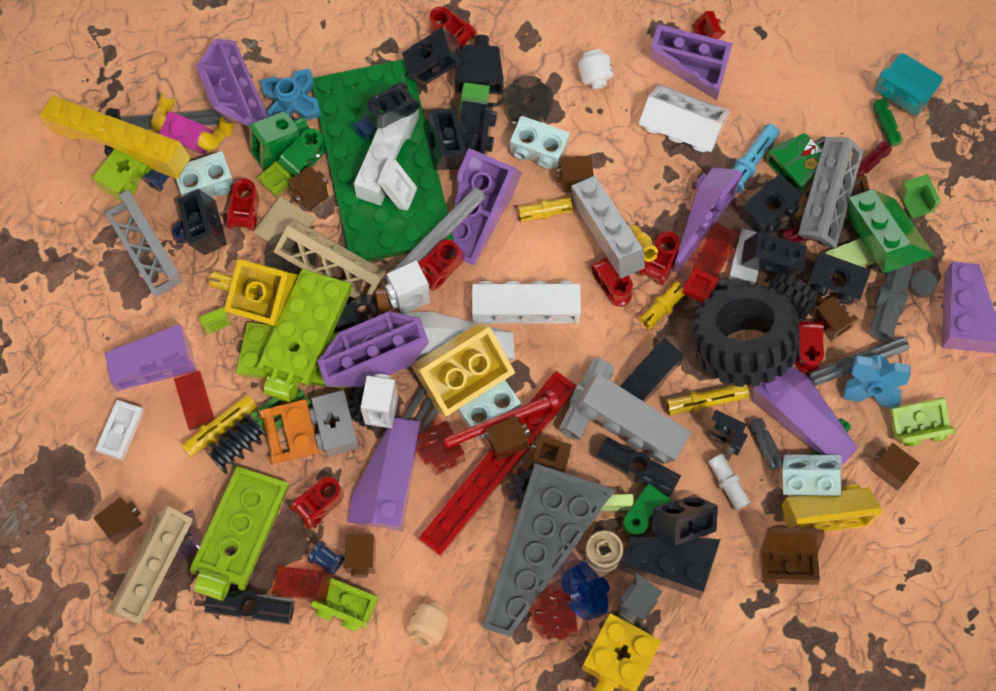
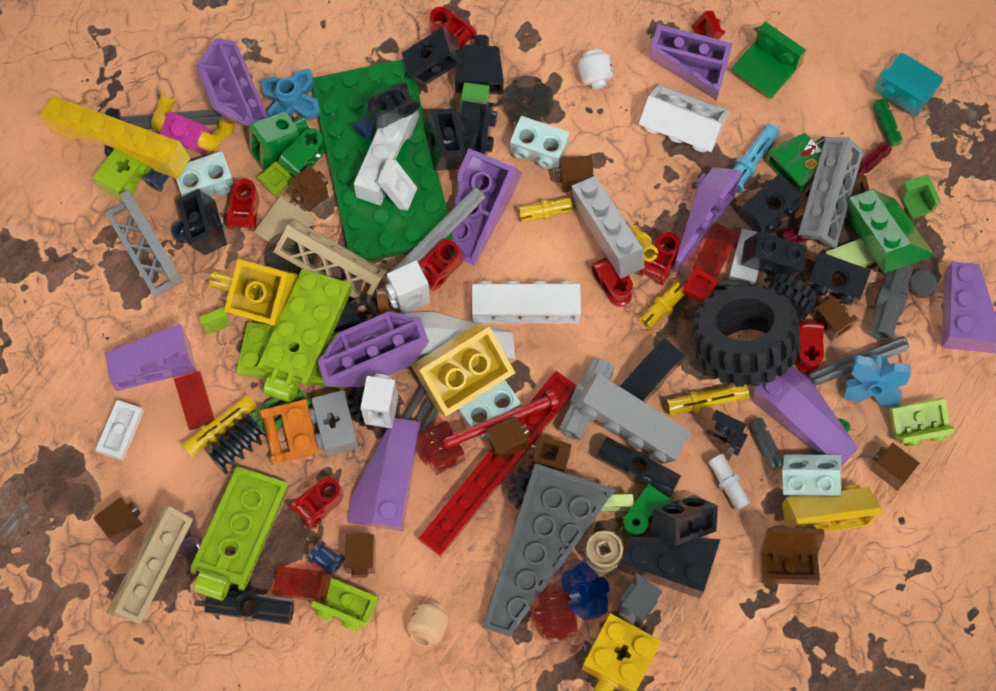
(769, 61): none -> green bracket

